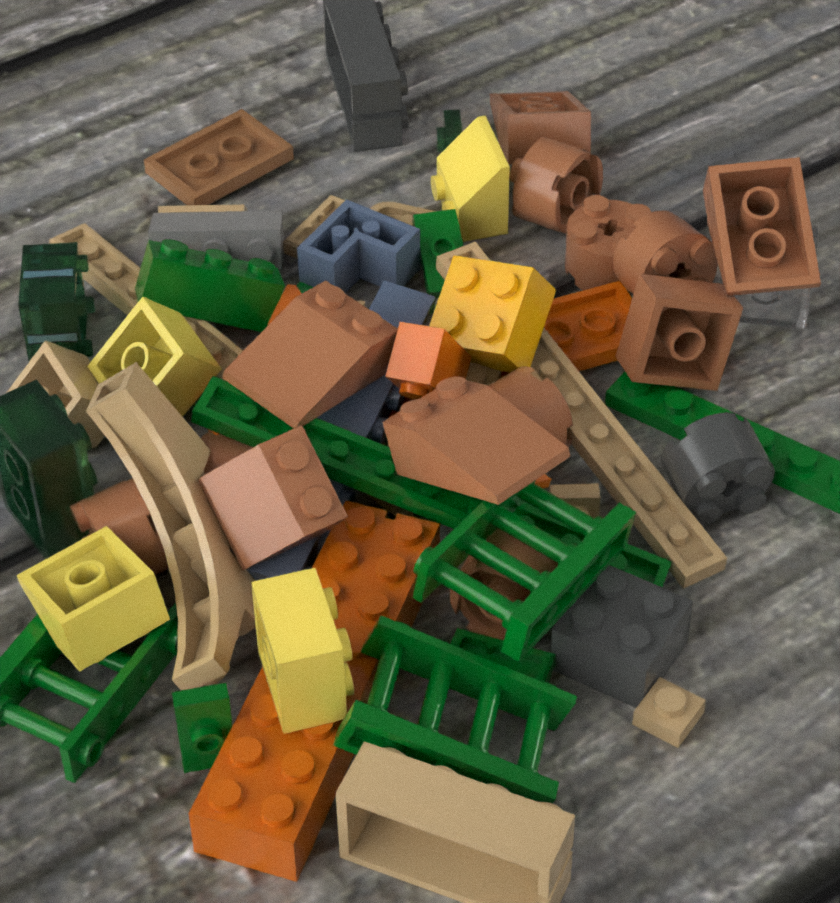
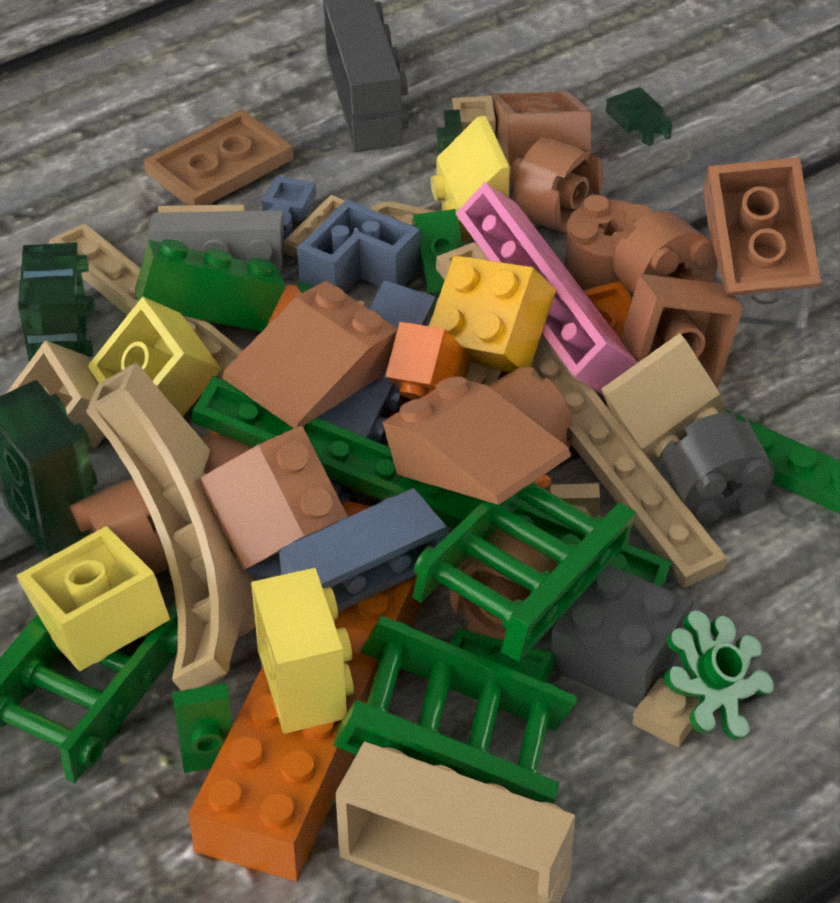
(291, 197): none -> sand blue plate
(368, 549): none -> sand blue brick
(474, 107): none -> tan plate
(573, 322): none -> bright pink brick
(639, 111): none -> clear green plate
(663, 397): none -> tan slope
(715, 672): none -> animal

